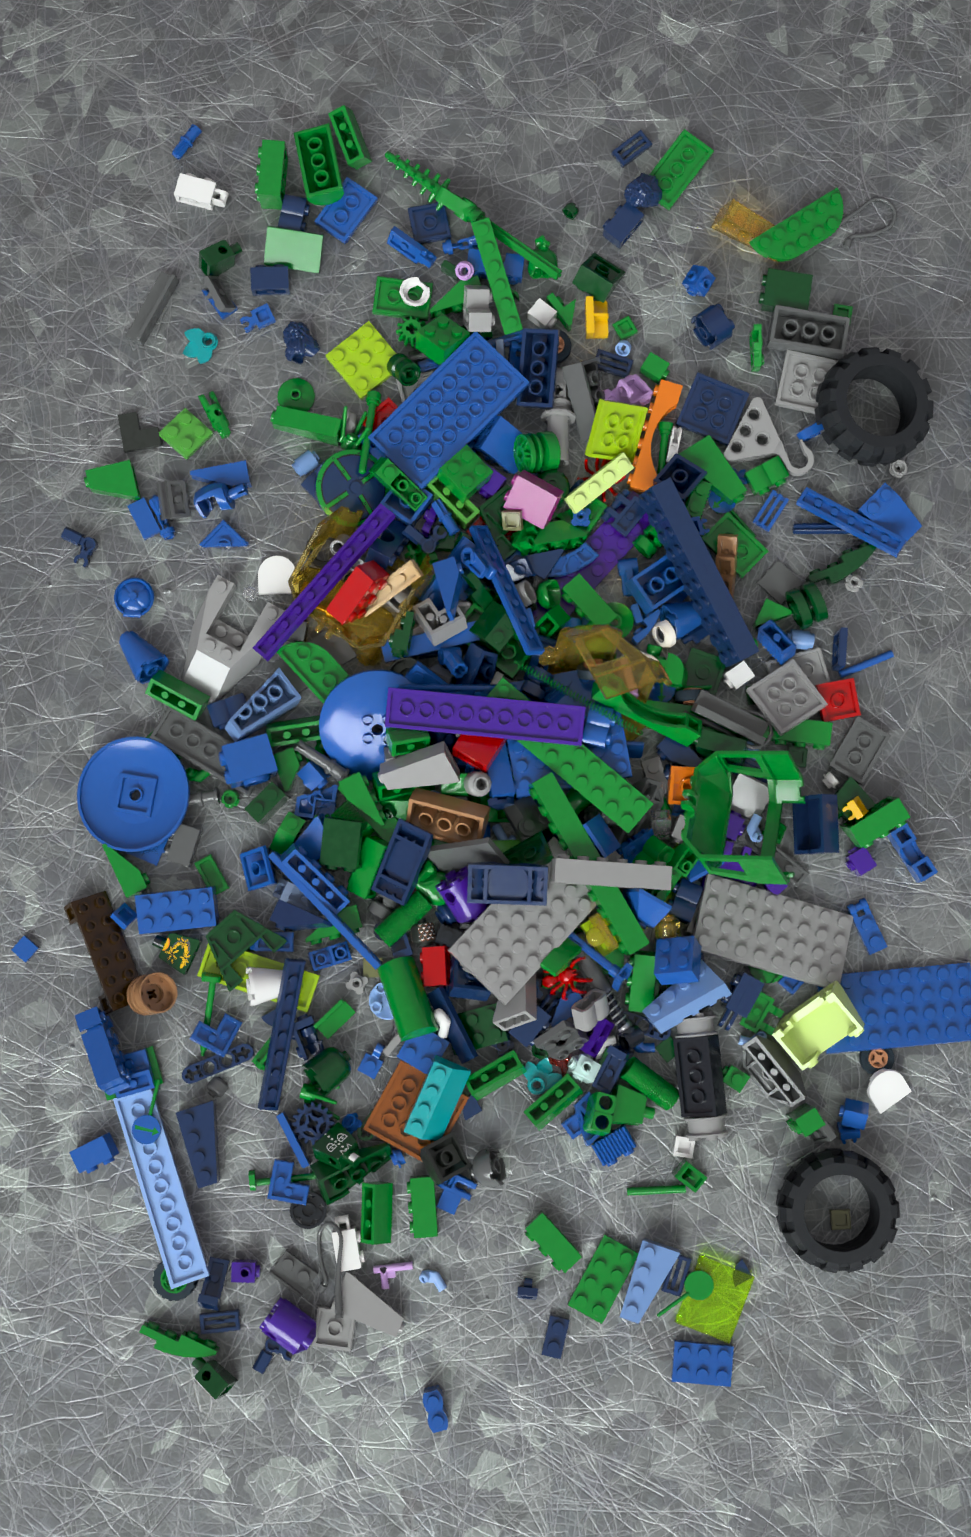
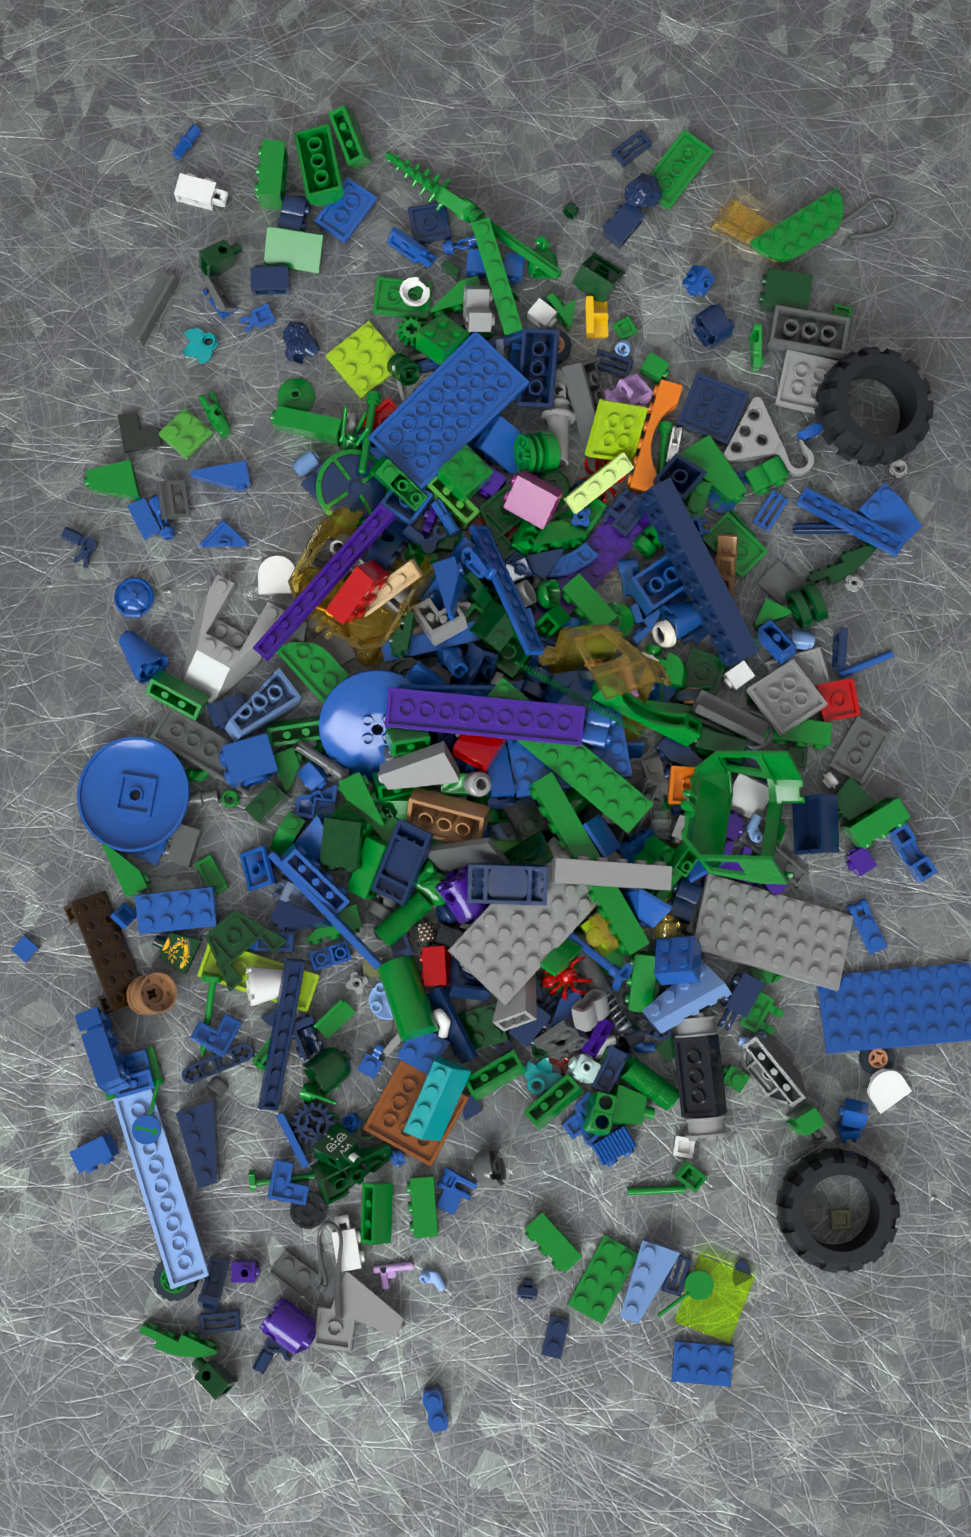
(223, 495): blue piece -> none
(444, 1158): pearl dark grey slope -> none
(459, 268): lavender plate -> none
(512, 520): olive tile -> none
(789, 984): blue tile -> none
(818, 1025): yellowish green windscreen -> none
(857, 808): yellow tile -> none

